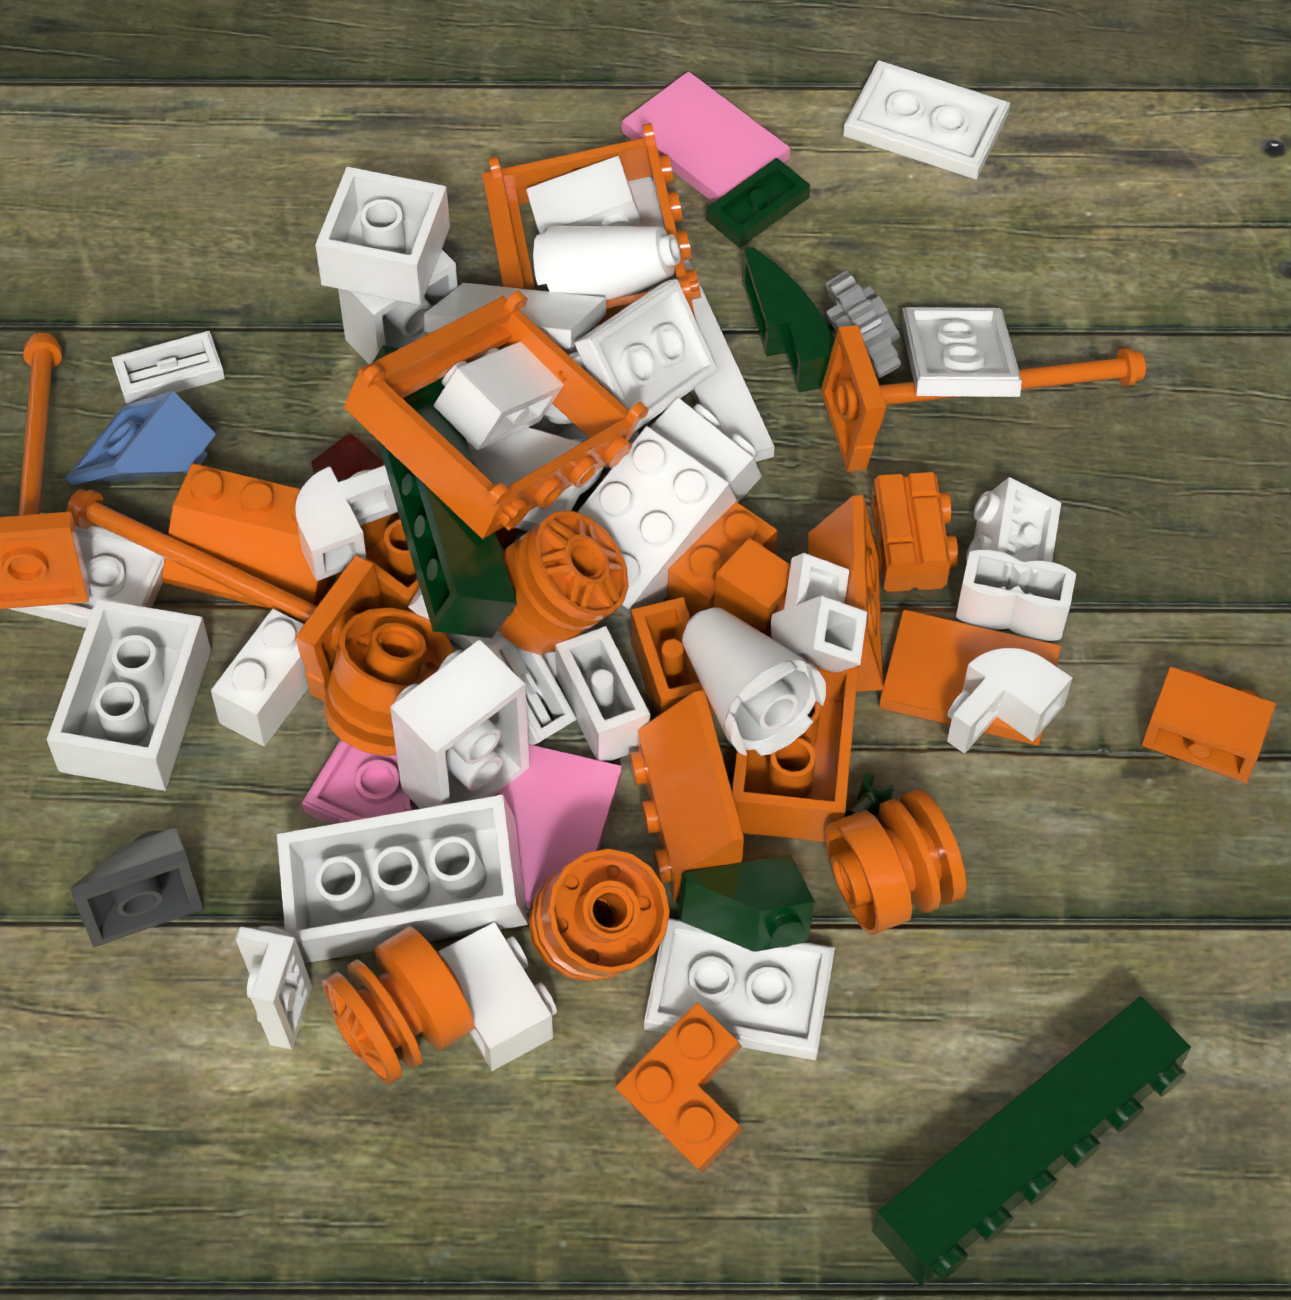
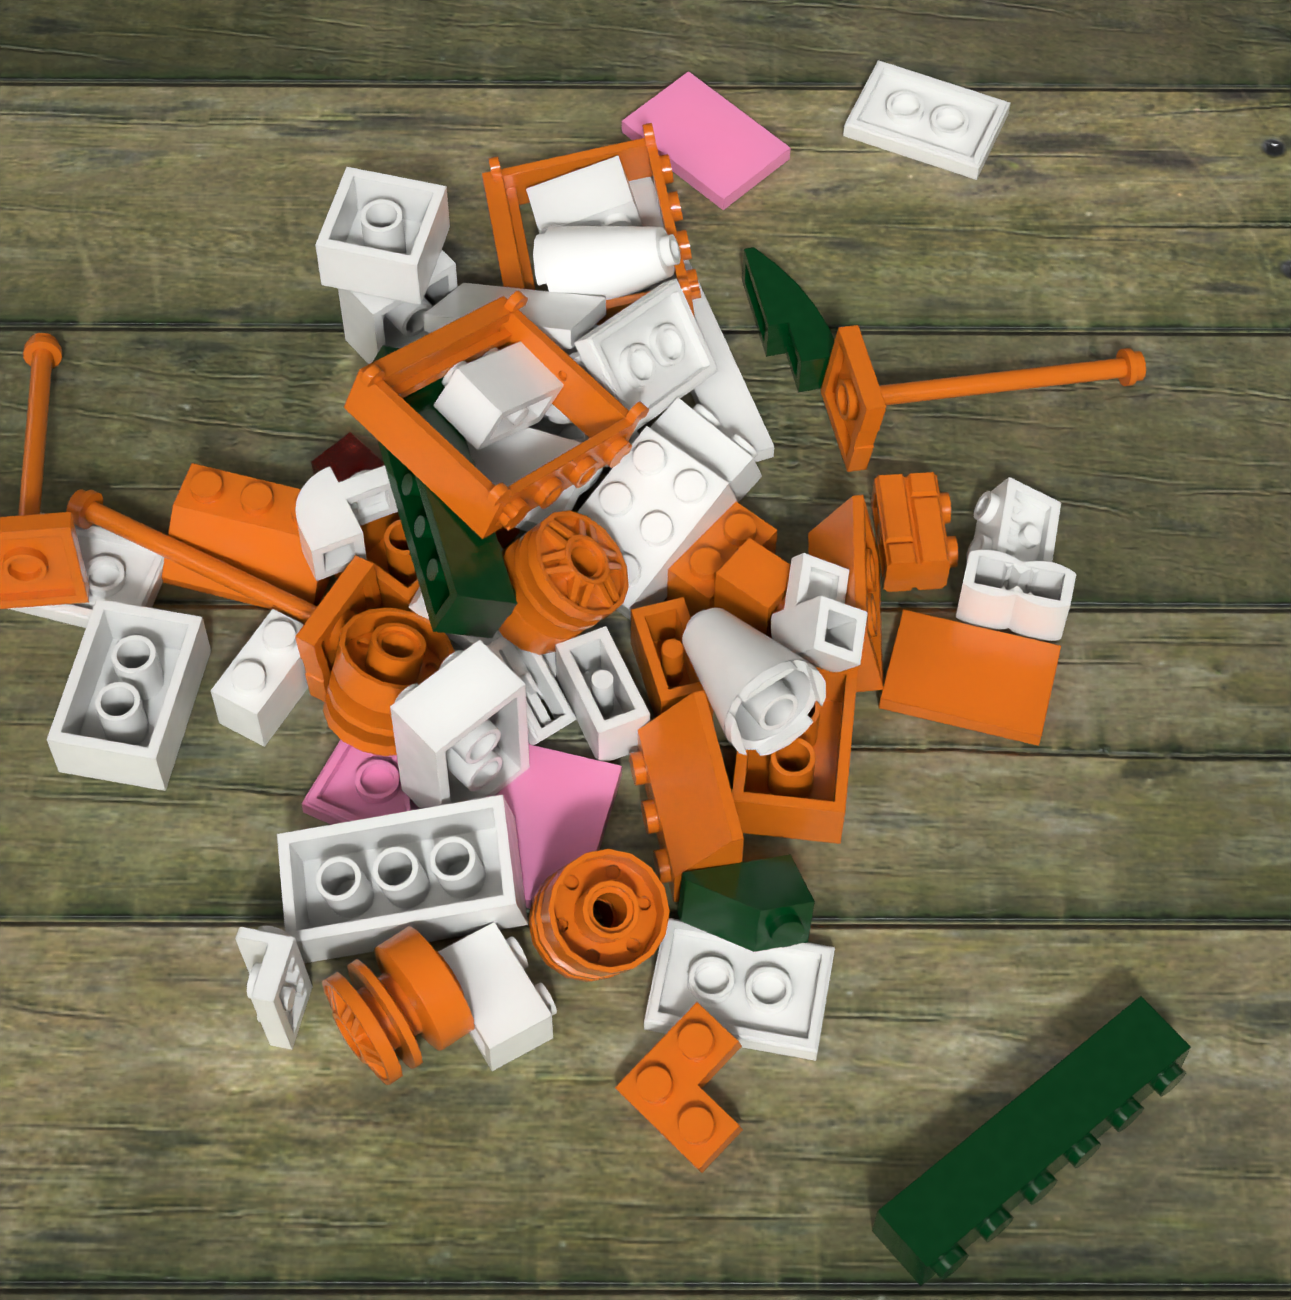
(137, 888): dark grey slope -> none
(145, 442): medium blue slope -> none
(169, 373): white tile -> none
(758, 202): dark green plate -> none
(869, 312): light grey gear -> none
(869, 798): dark green hand -> none
(895, 861): orange wheel -> none
(960, 352): white tile -> none
(1011, 686): white brick -> none
(1209, 724): orange brick -> none

